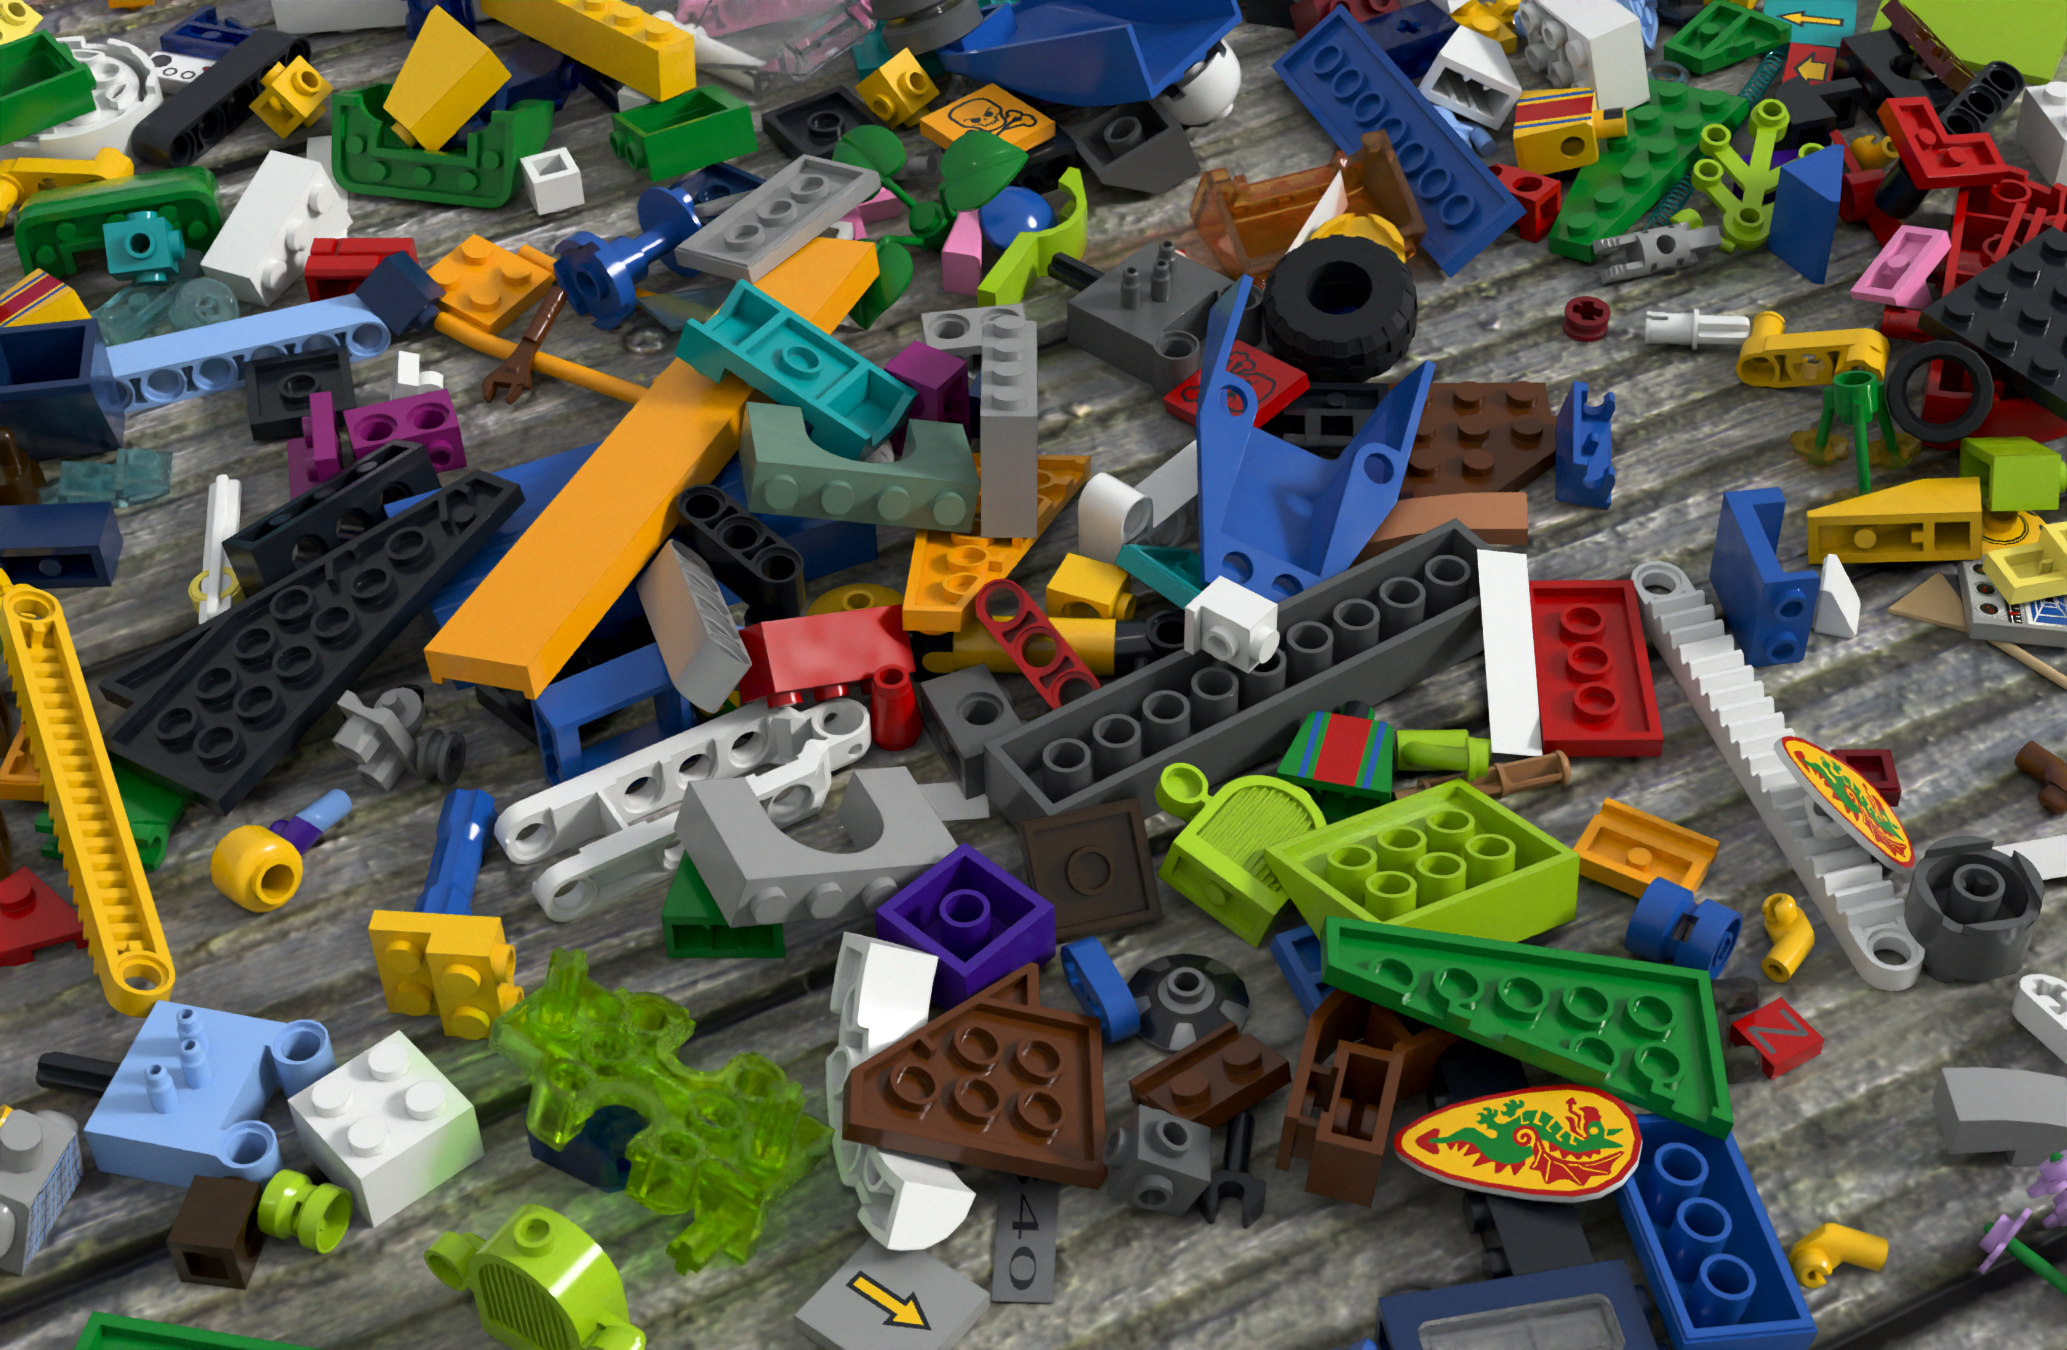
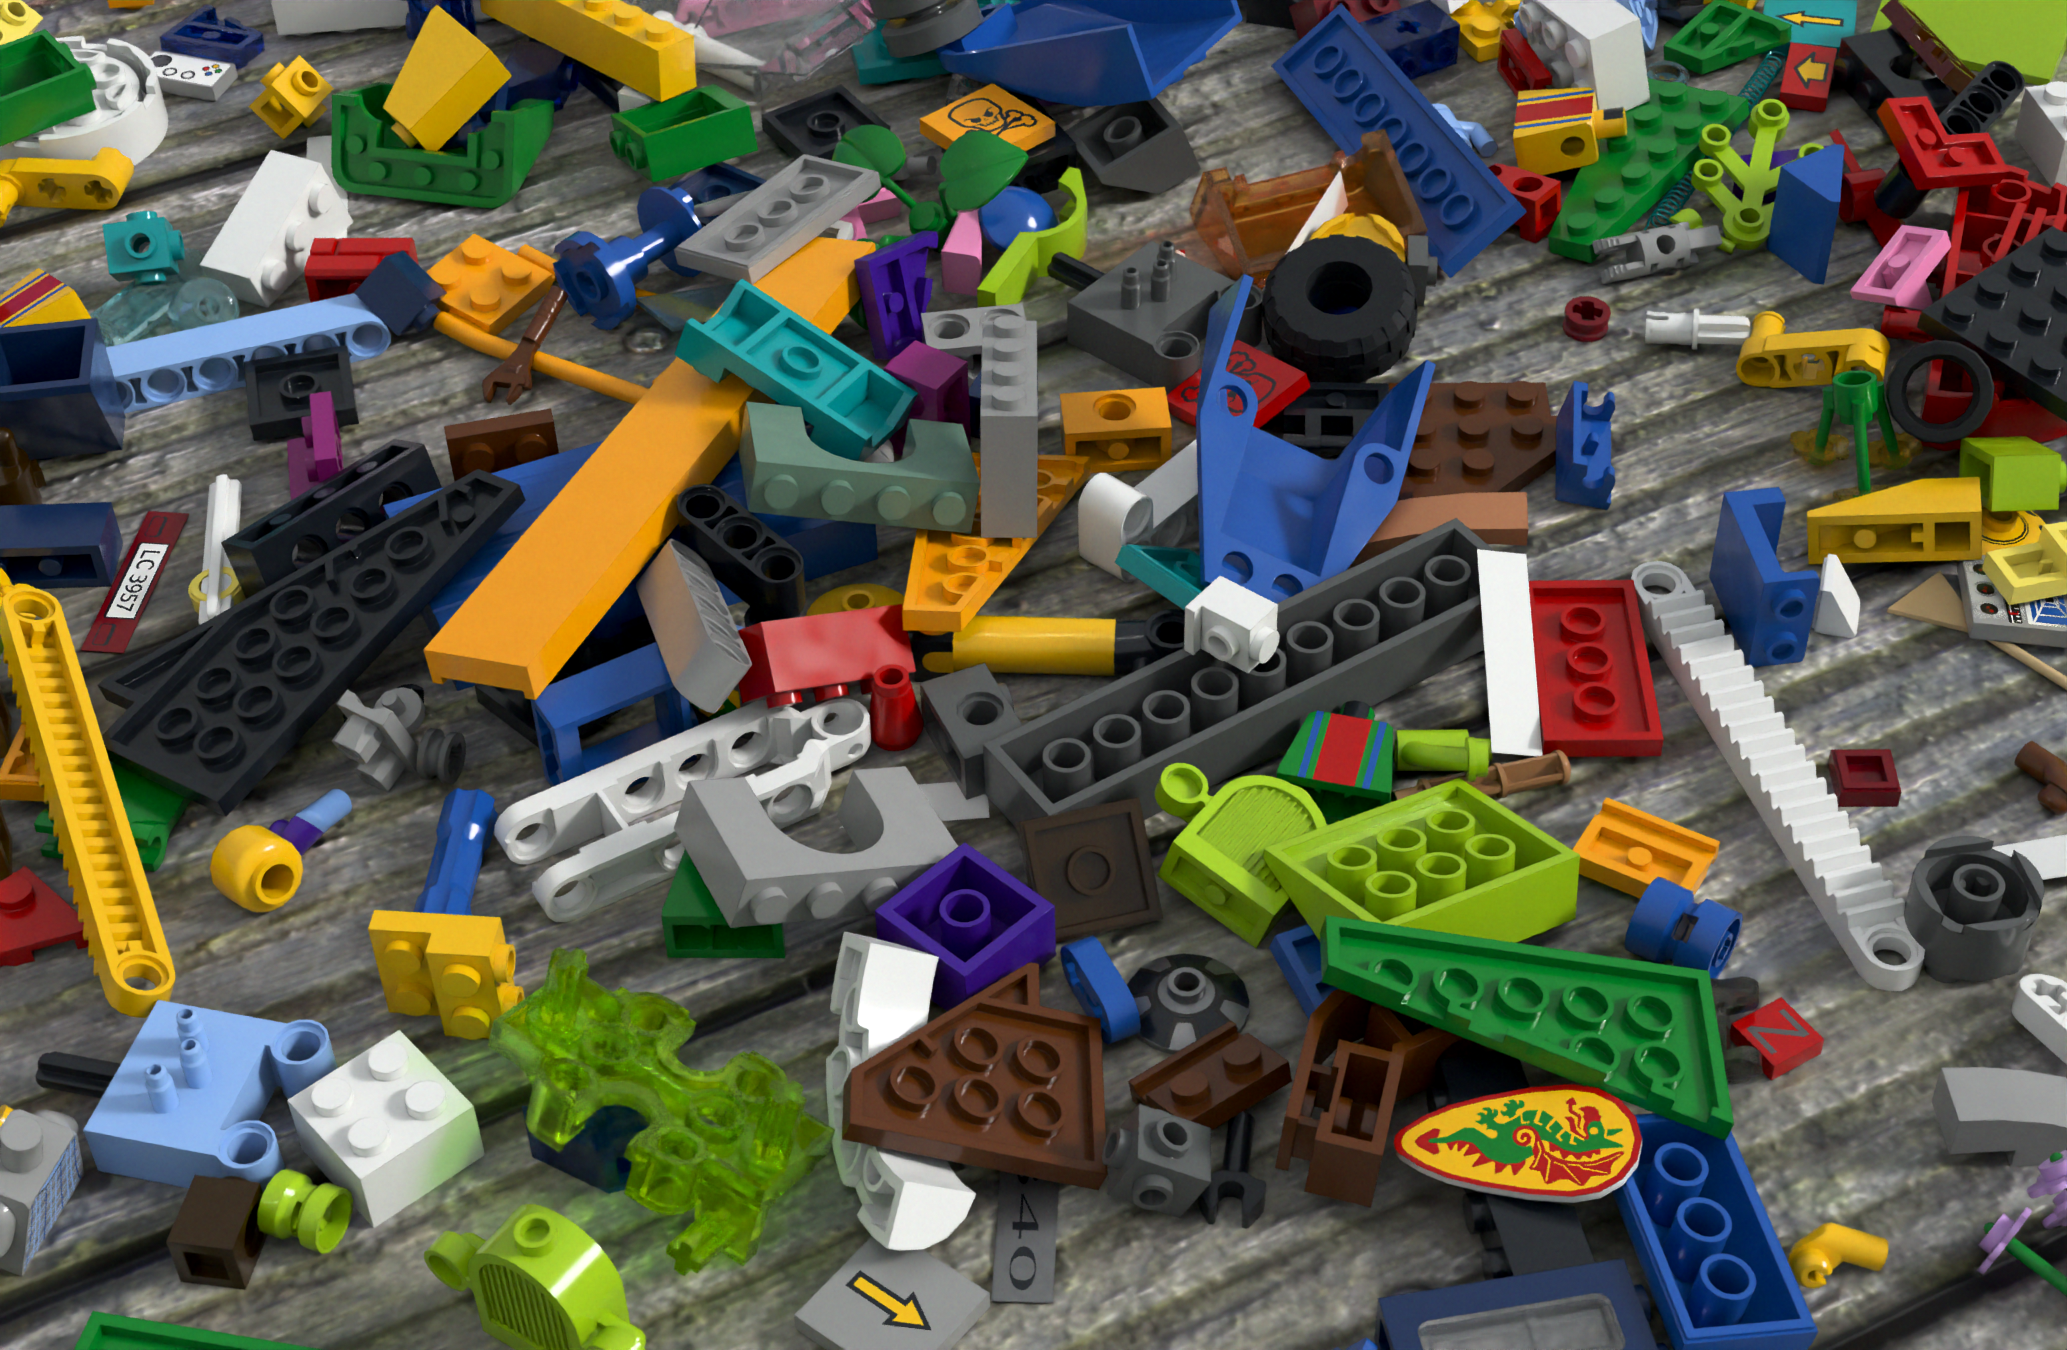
(71, 217): green windscreen -> none
(133, 480): clear light blue slope -> none
(135, 582): none -> sticker
(214, 101): black beam -> none
(408, 381): white tile -> none
(418, 419): magenta brick -> none
(501, 442): none -> reddish brown bracket
(552, 181): white plate -> none
(896, 292): none -> dark purple wing
(898, 90): yellow brick -> none
(1024, 628): red beam -> none
(1090, 590): yellow brick -> none
(1117, 428): none -> light orange brick
(1206, 88): white cylinder -> none
(1421, 265): none -> dark grey plate
(1472, 79): white slope -> none
(1525, 68): none -> red tile
(1790, 935): yellow arm -> none
(1817, 110): black brick -> none
(1850, 802): shield -> none
(1873, 156): yellow arm -> none

